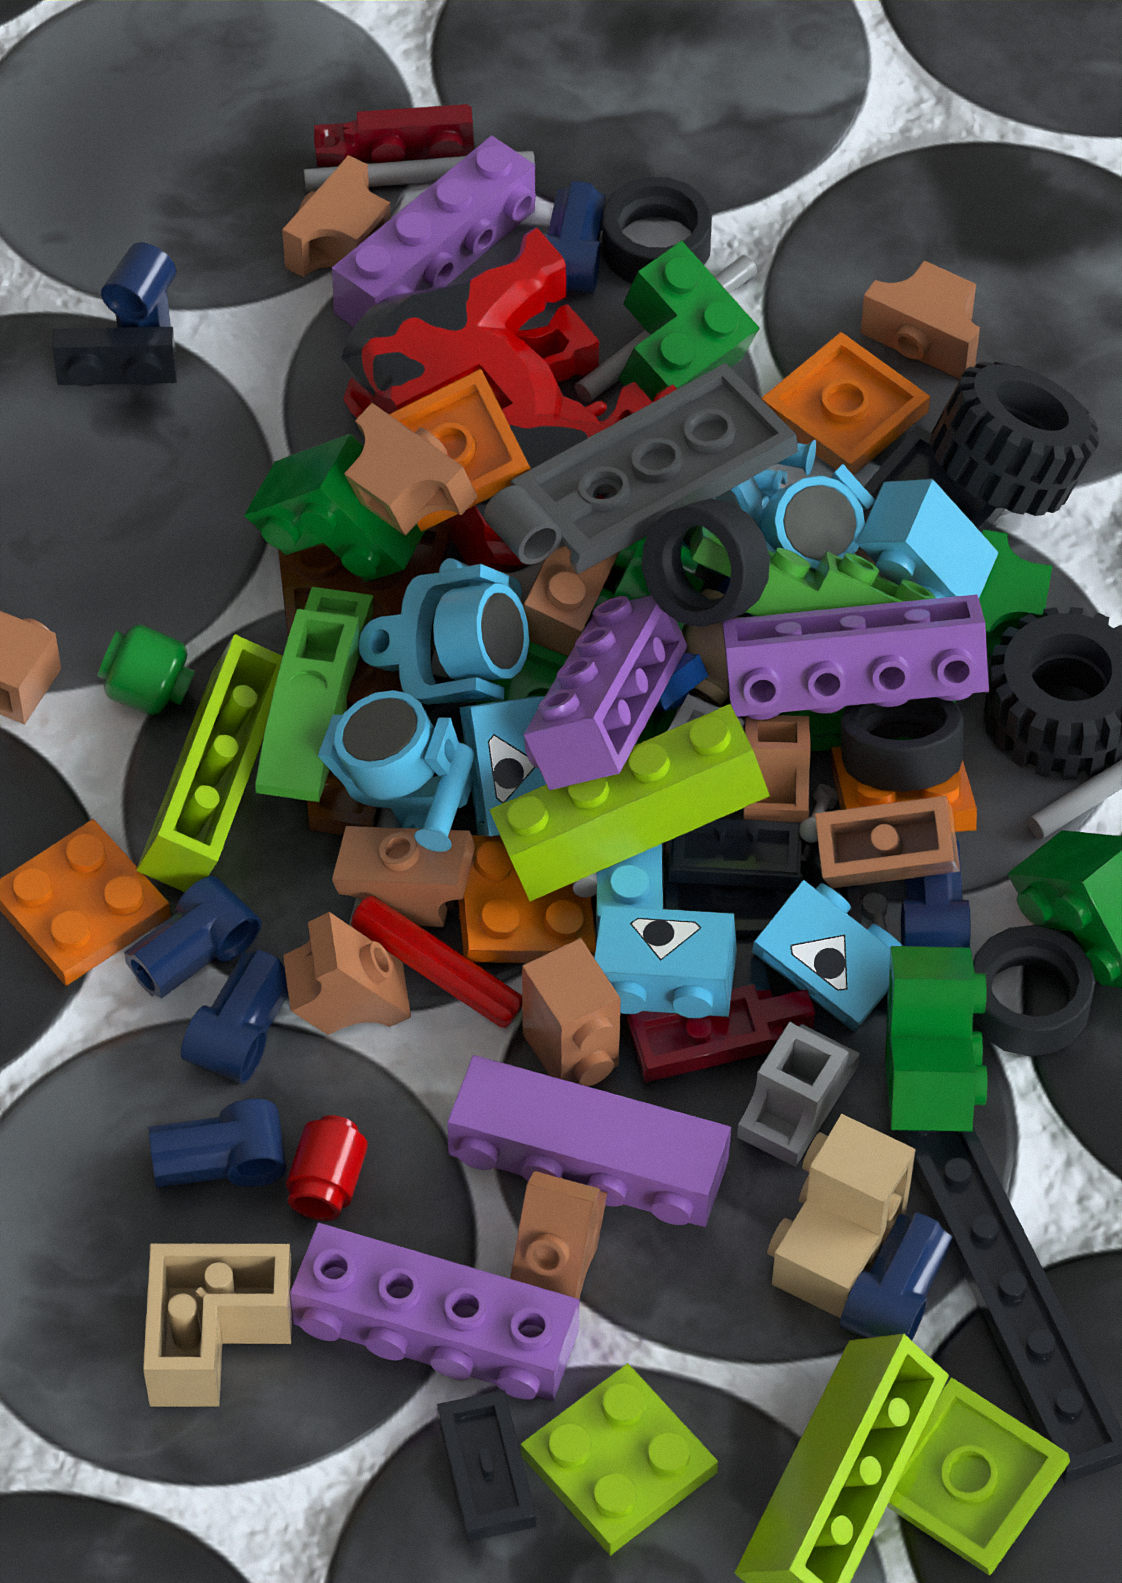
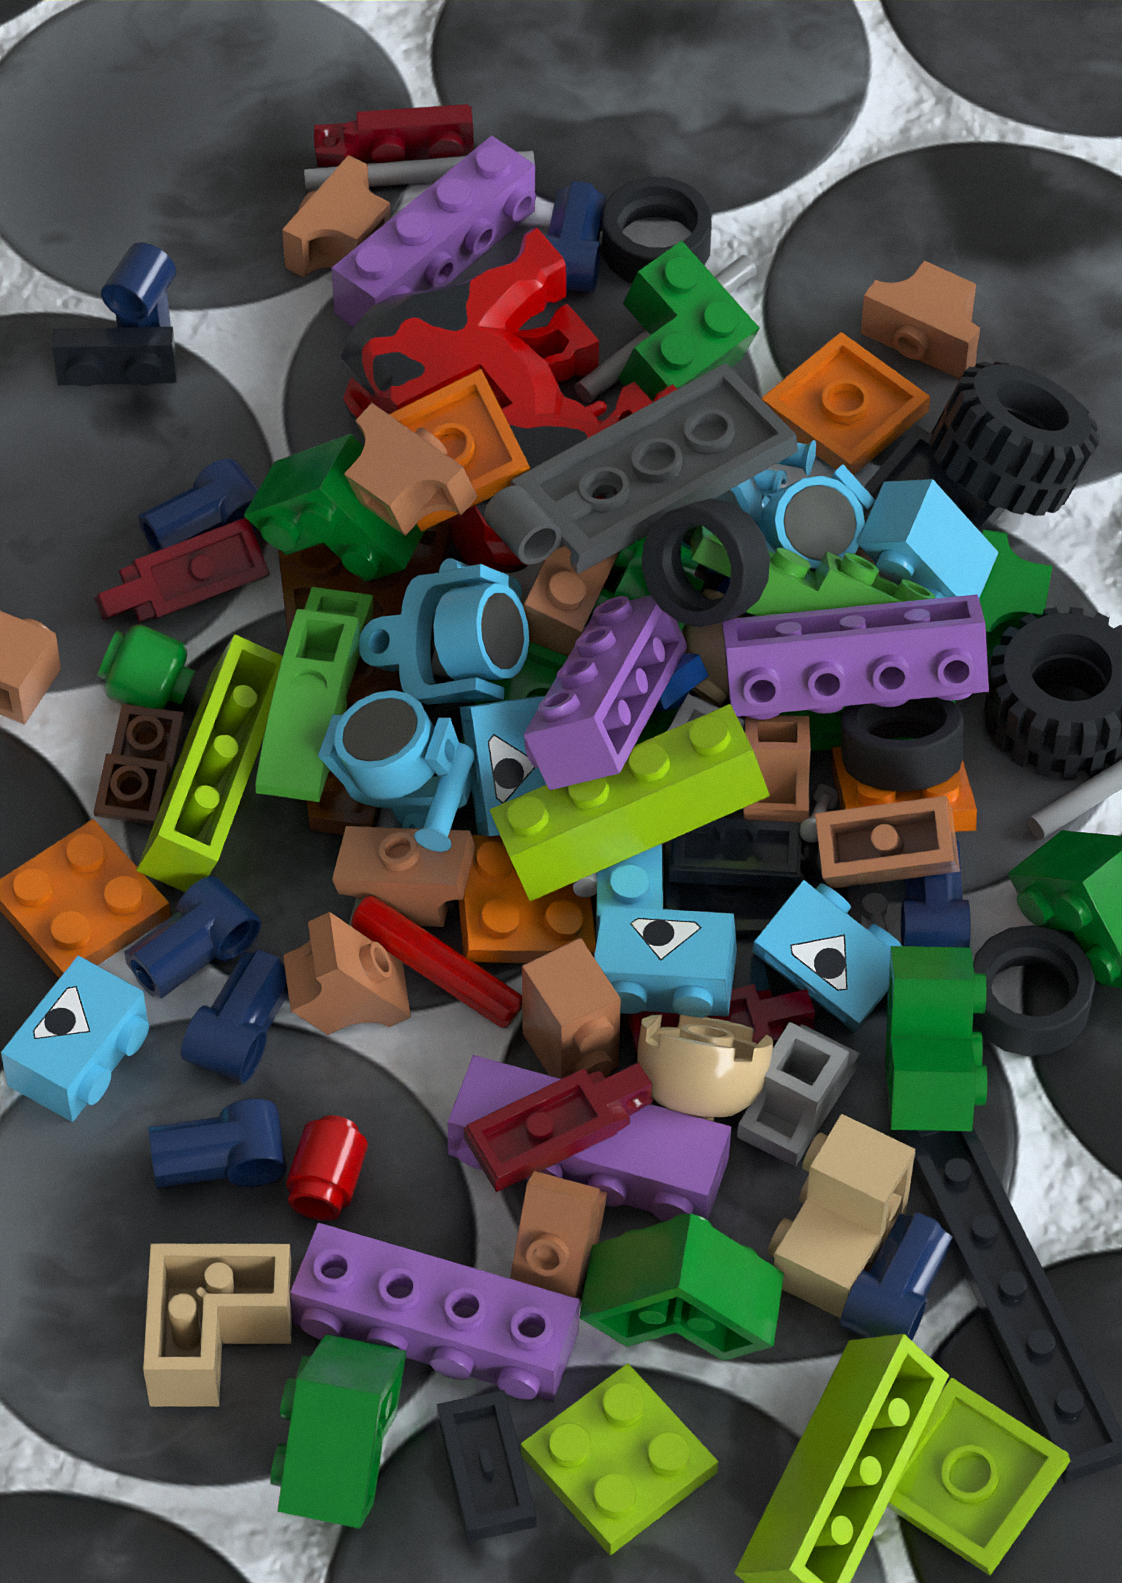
(76, 1039): none -> medium azure brick
(140, 764): none -> reddish brown slope
(186, 573): none -> dark red hinge
(217, 499): none -> dark blue piece
(337, 1429): none -> green brick
(555, 1123): none -> dark red hinge
(683, 1282): none -> green brick
(703, 1065): none -> tan cylinder

